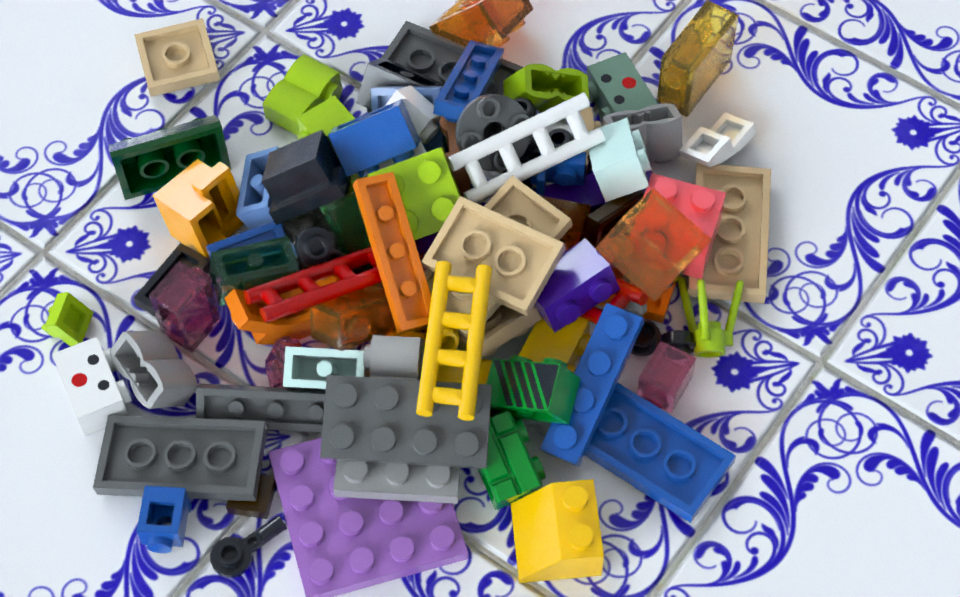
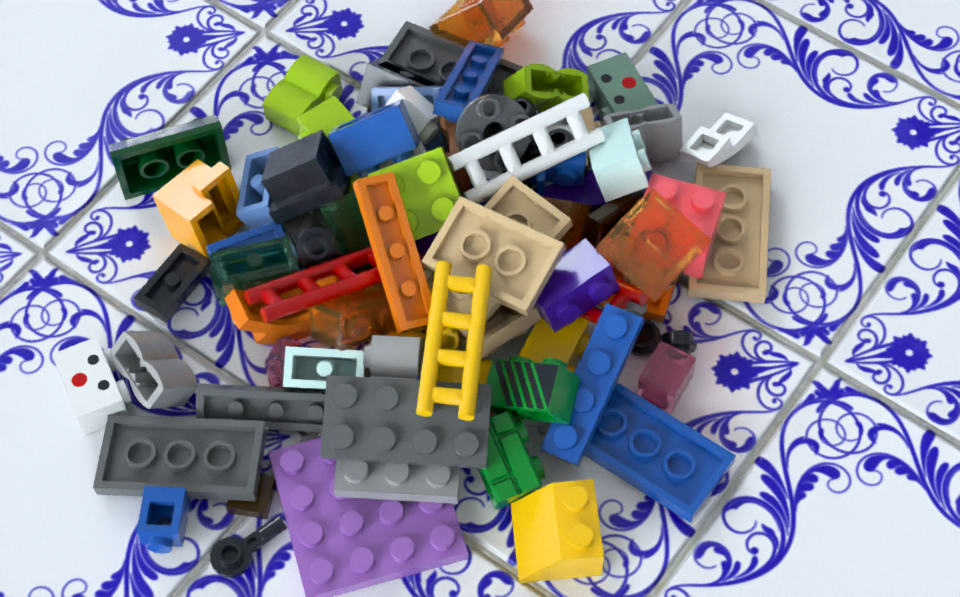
(68, 319): lime tile -> none
(177, 57): tan plate -> none
(185, 306): clear pink brick -> none
(697, 57): clear yellow brick -> none
(708, 335): lime plant -> none

